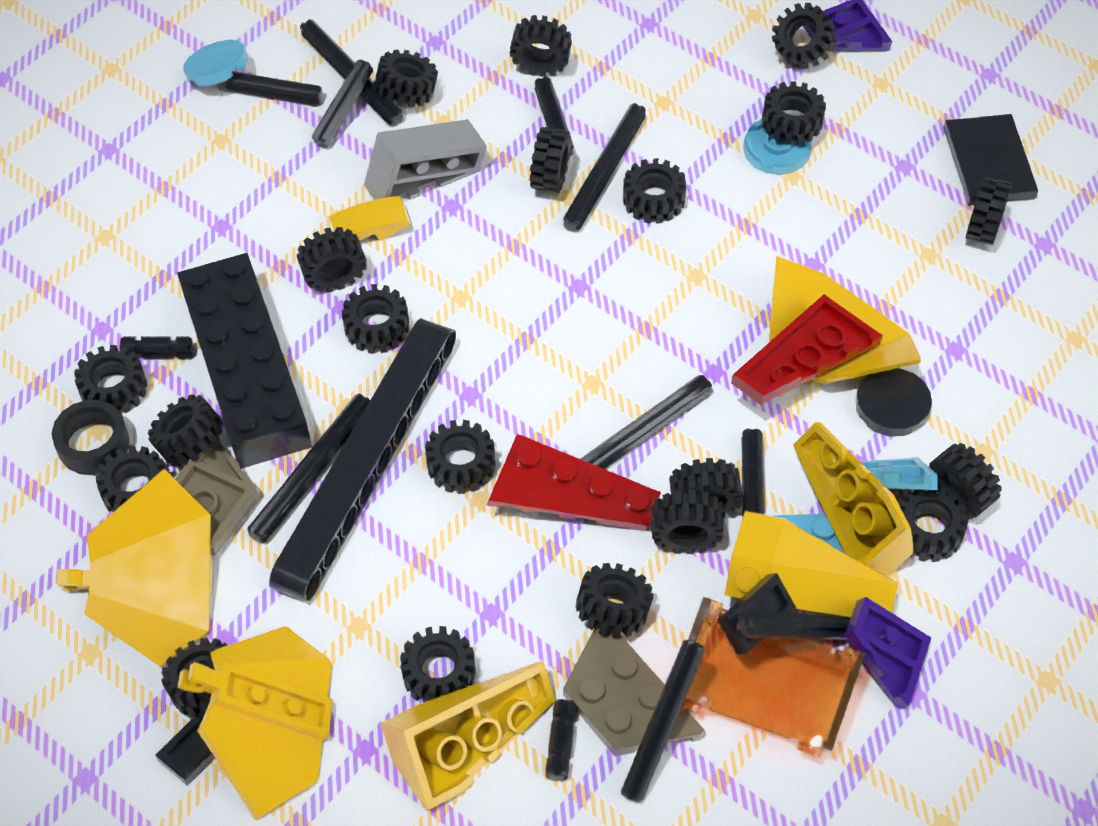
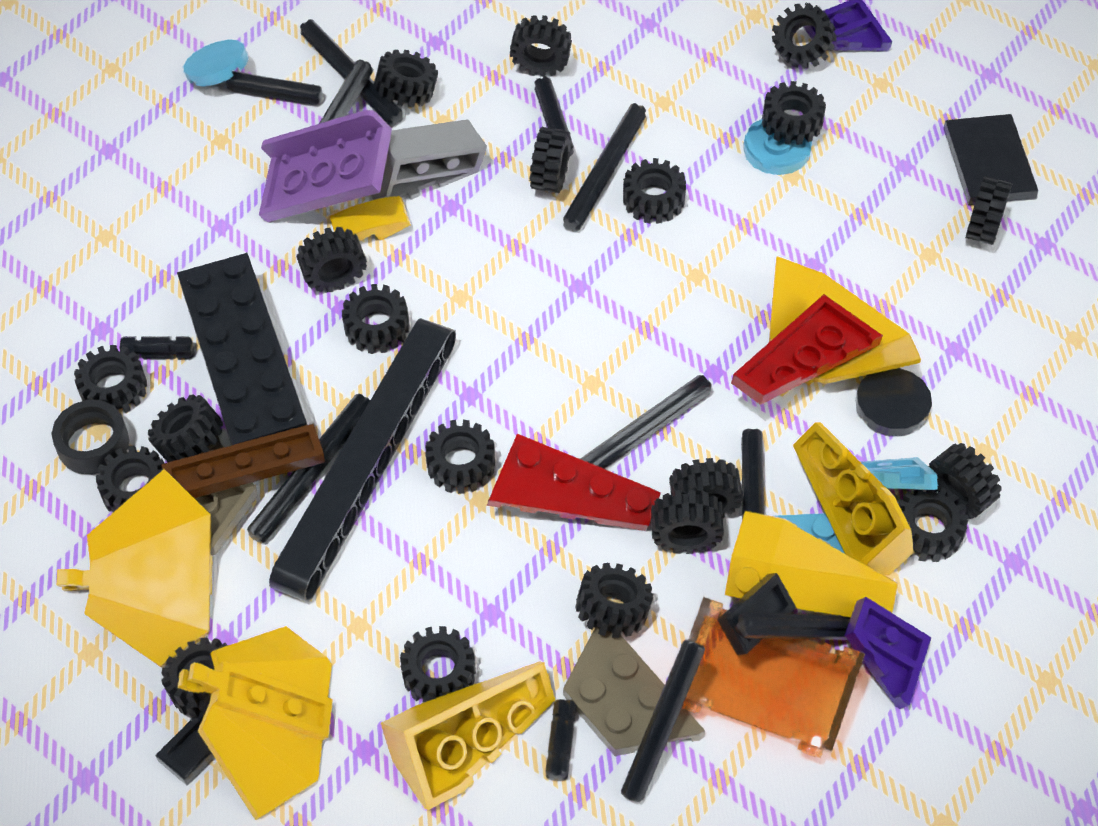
(247, 461): none -> reddish brown plate
(325, 164): none -> medium lavender bracket

